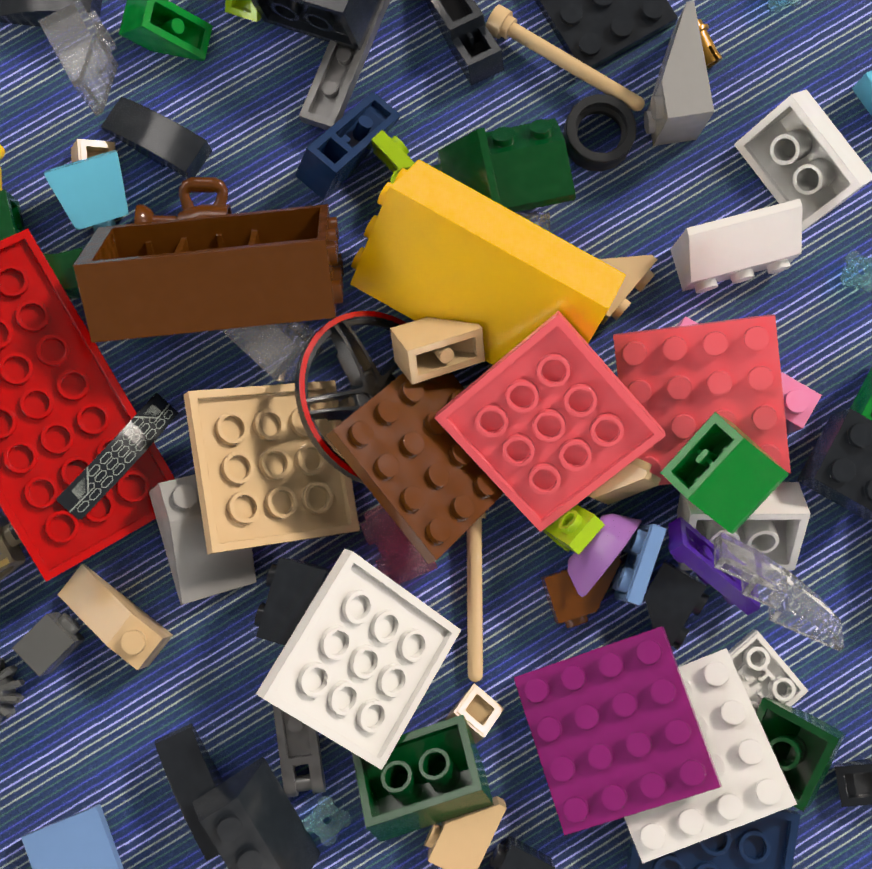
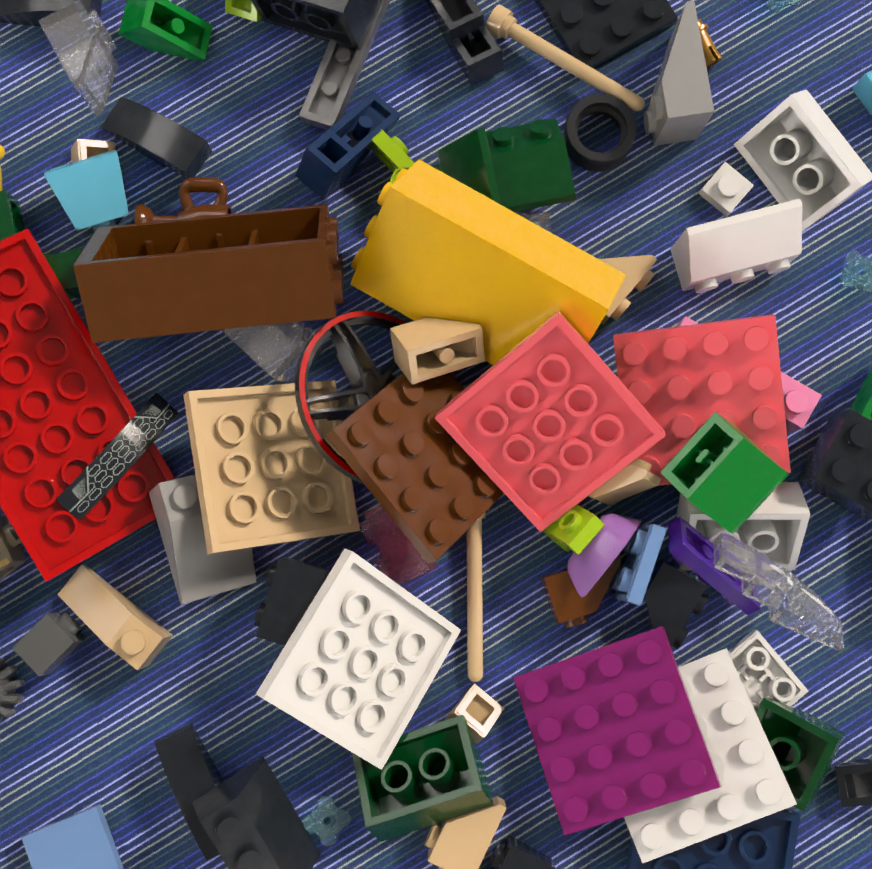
(298, 746): flat silver plate -> none
(726, 189): none -> white plate

